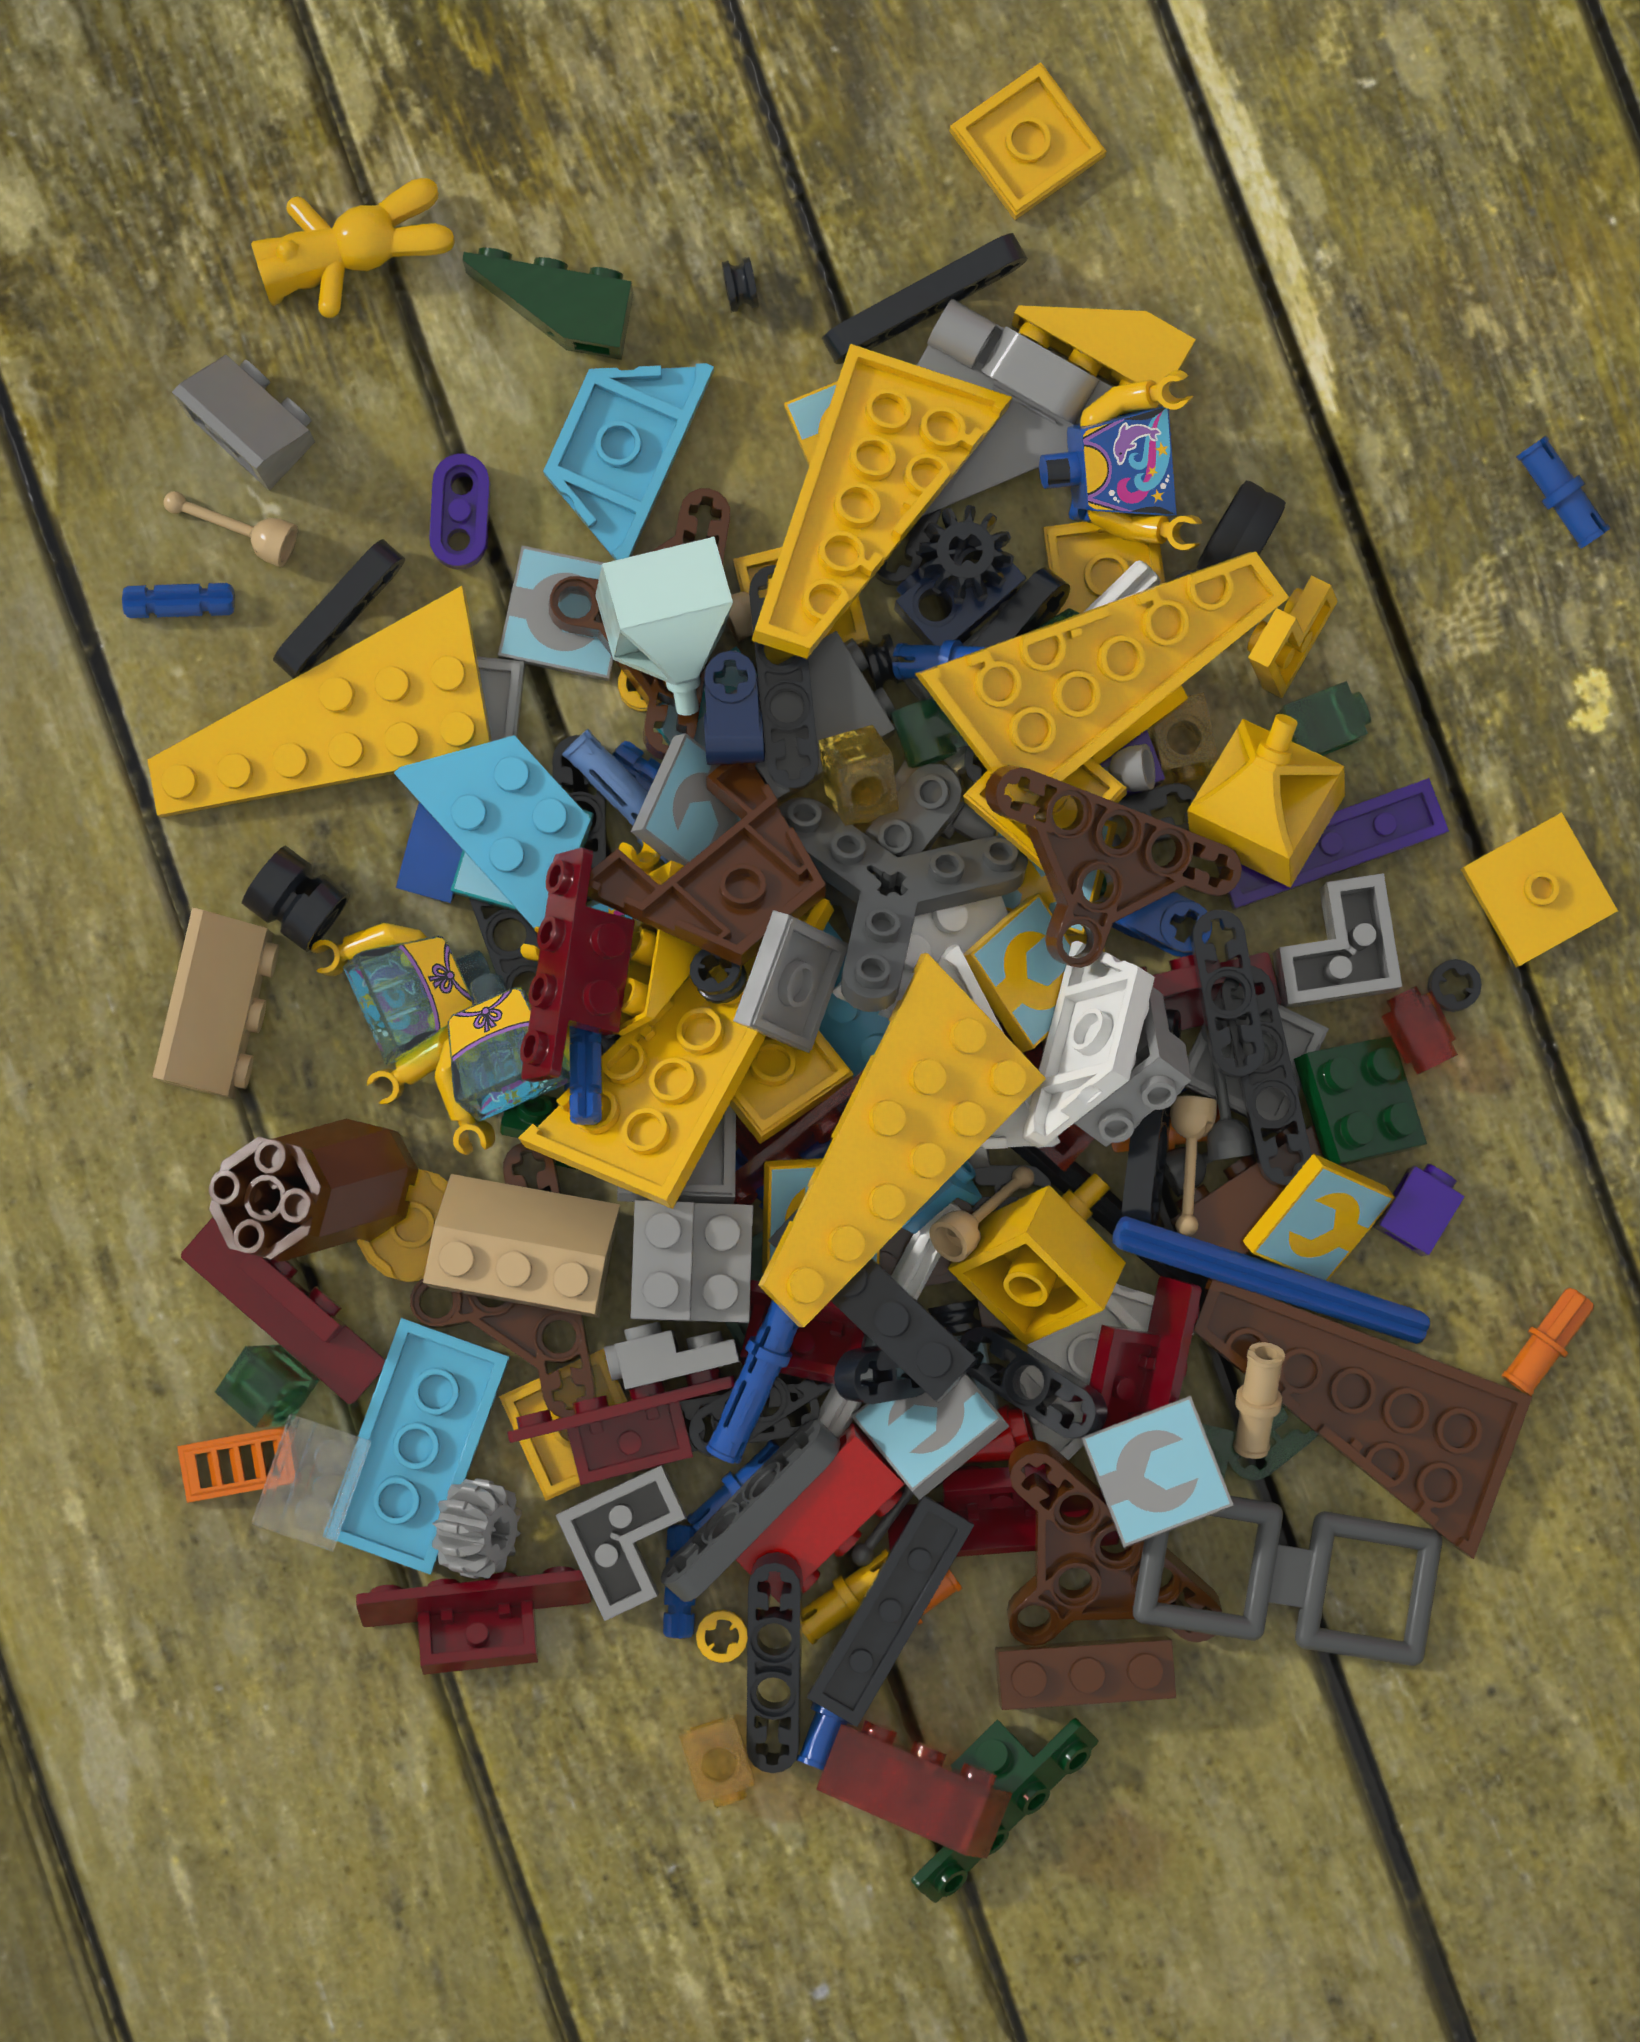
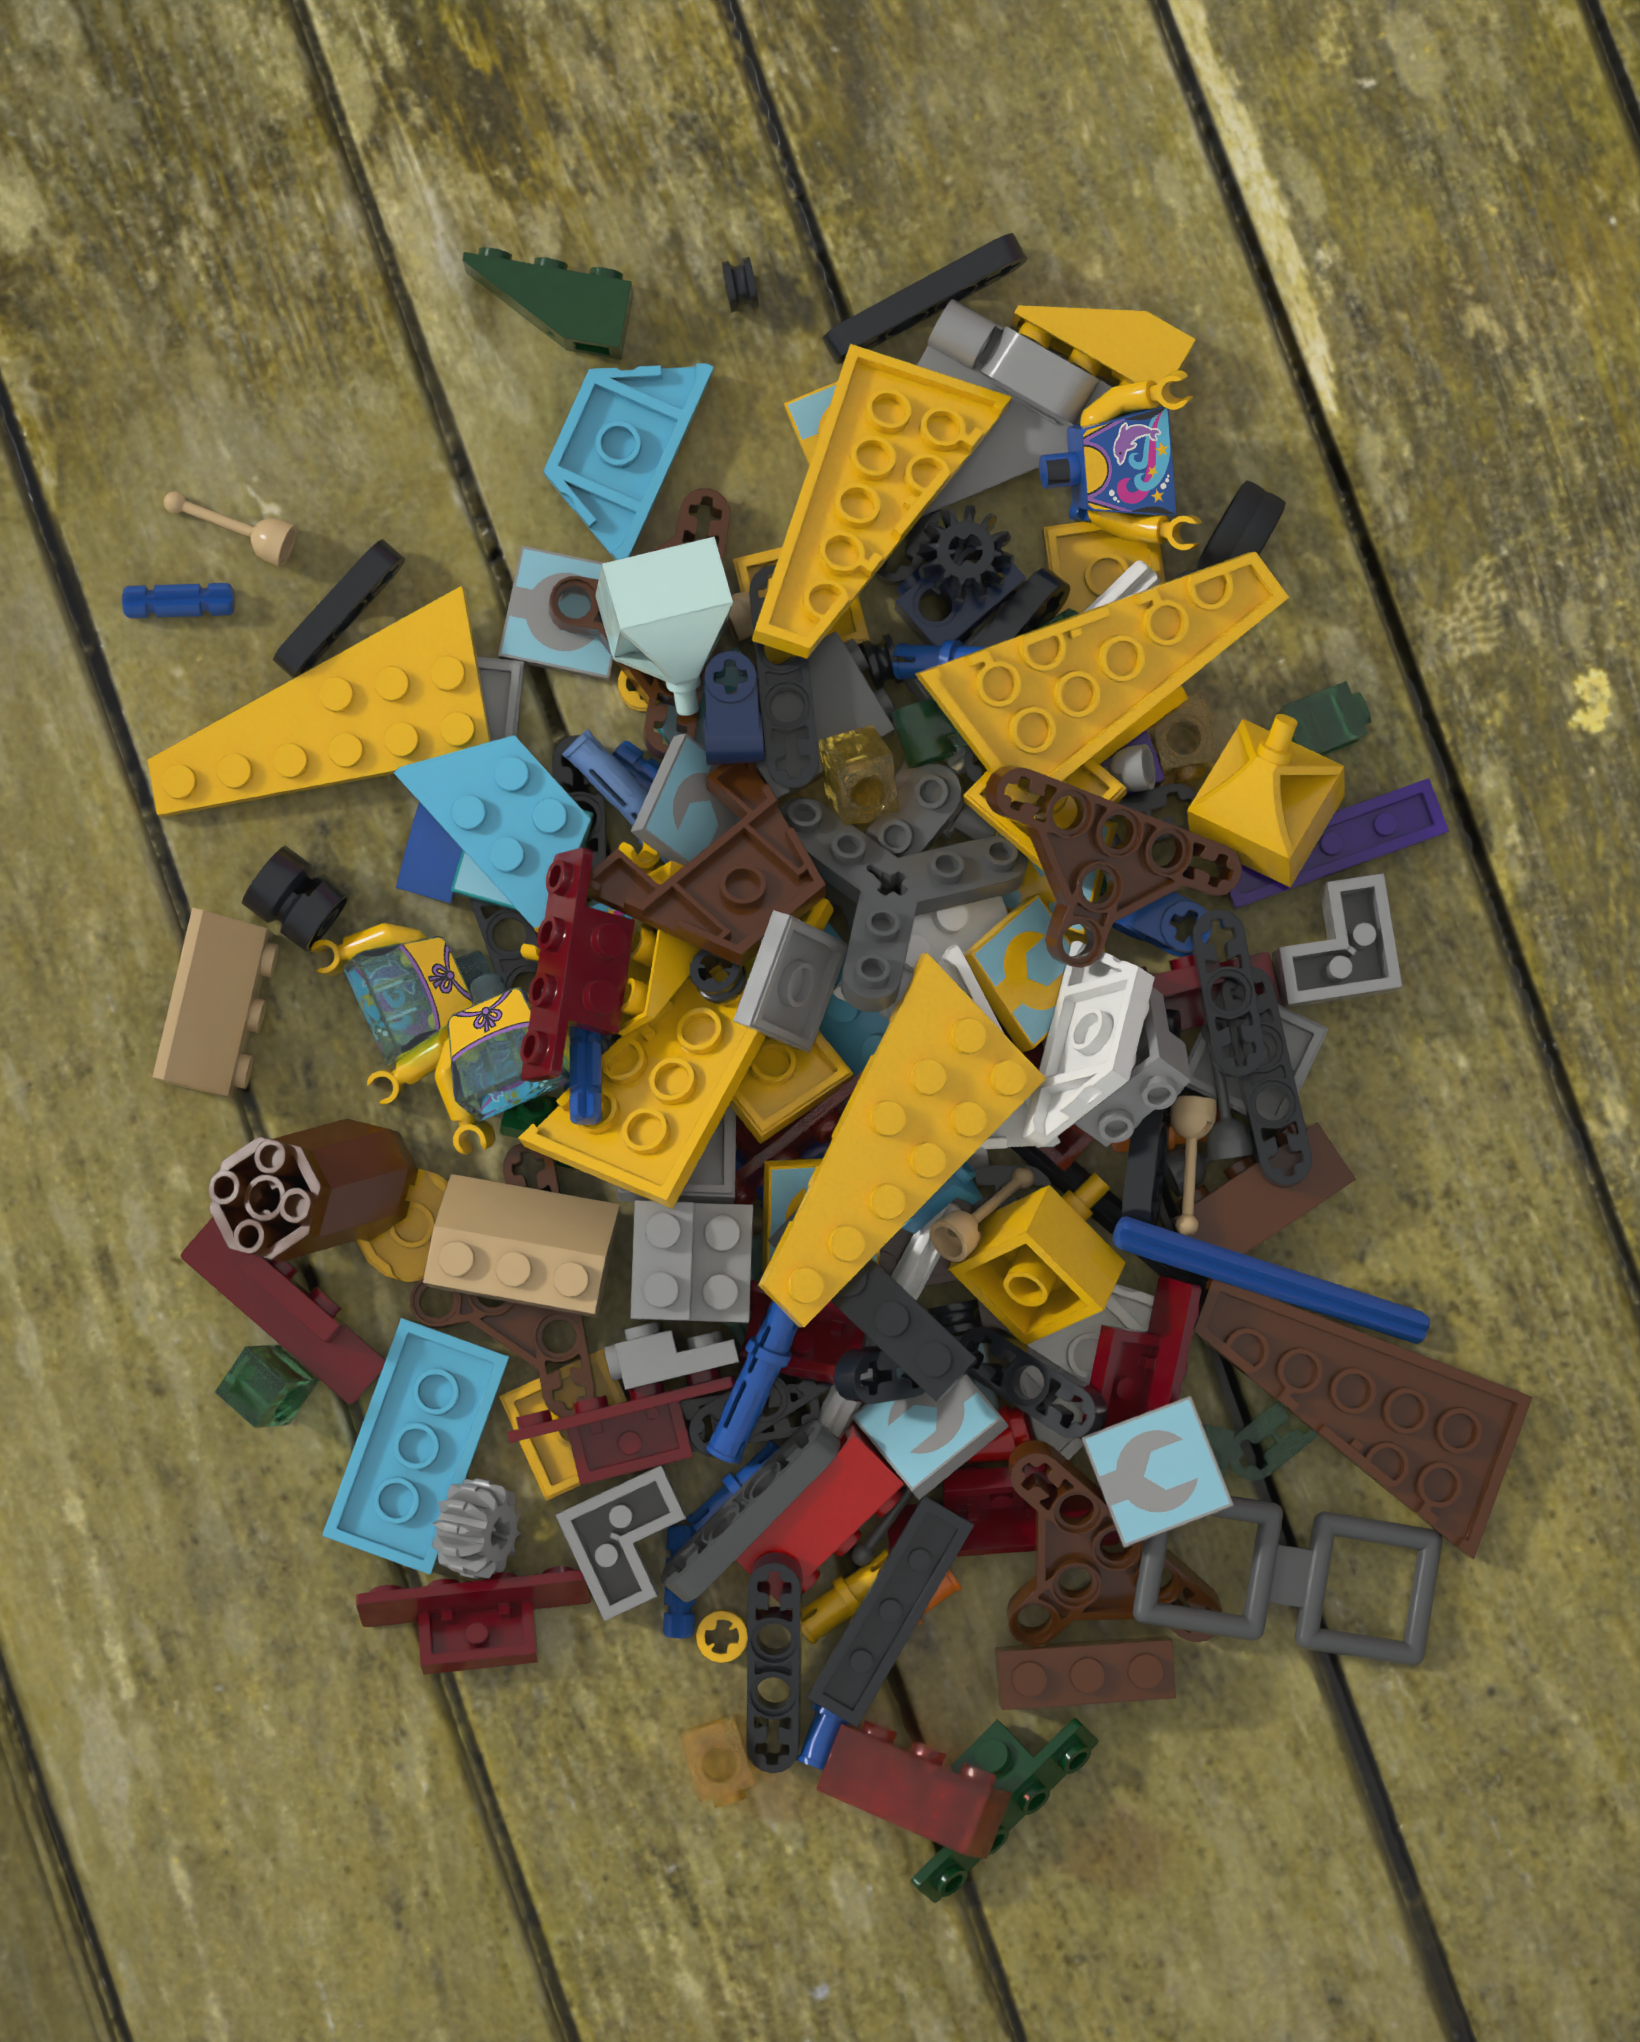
(190, 1472): orange slope -> none
(245, 419): light grey slope -> none
(311, 1482): clear plate -> none
(357, 241): yellow animal -> none
(460, 513): dark purple plate -> none
(1027, 141): yellow tile -> none
(1258, 1400): tan pin -> none
(1285, 640): yellow plate -> none
(1318, 1218): tile -> none
(1360, 1101): dark green plate -> none
(1419, 1029): clear red brick -> none
(1421, 1209): dark purple brick -> none
(1458, 968): black bush -> none
(1539, 890): yellow plate -> none
(1548, 1341): orange axle -> none
(1563, 492): blue pin -> none

